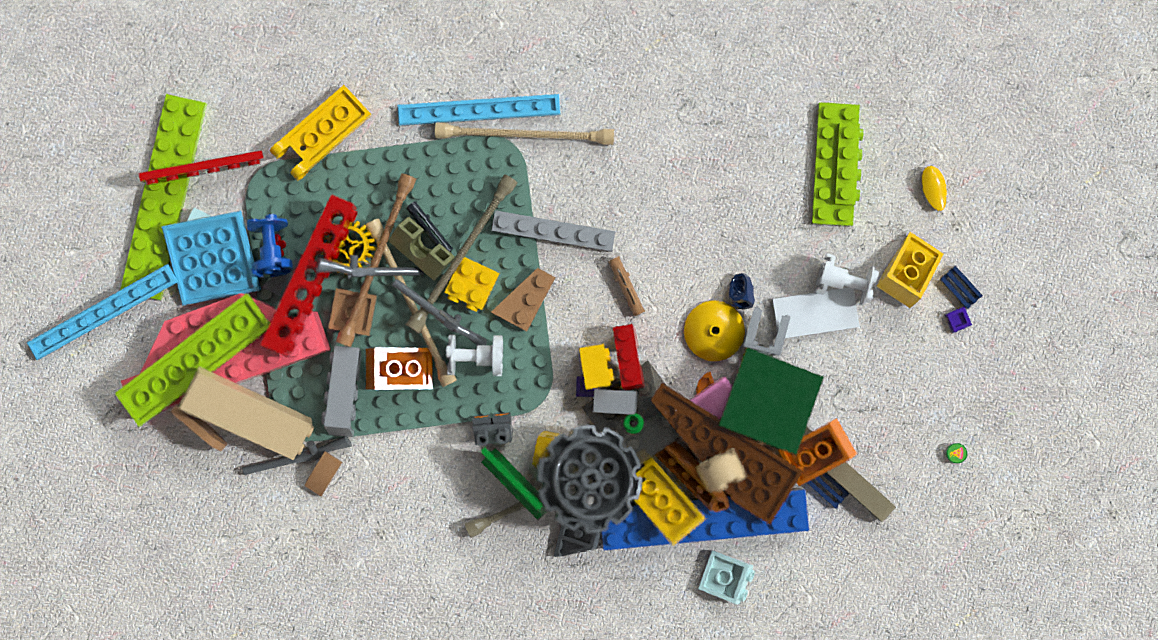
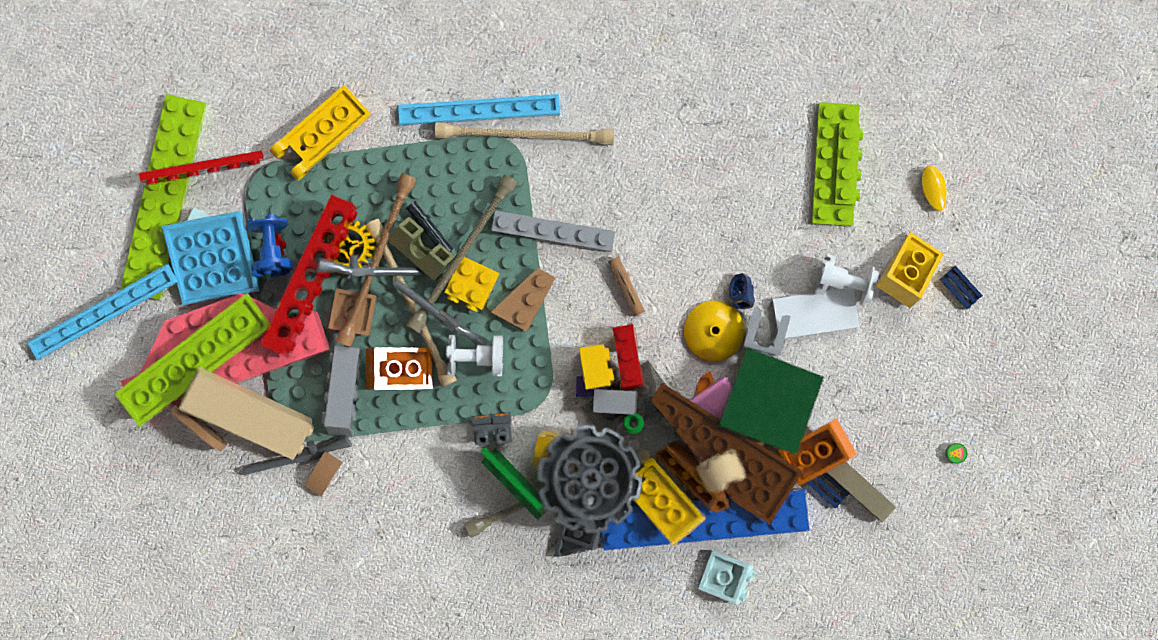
(958, 319): dark purple tile -> none

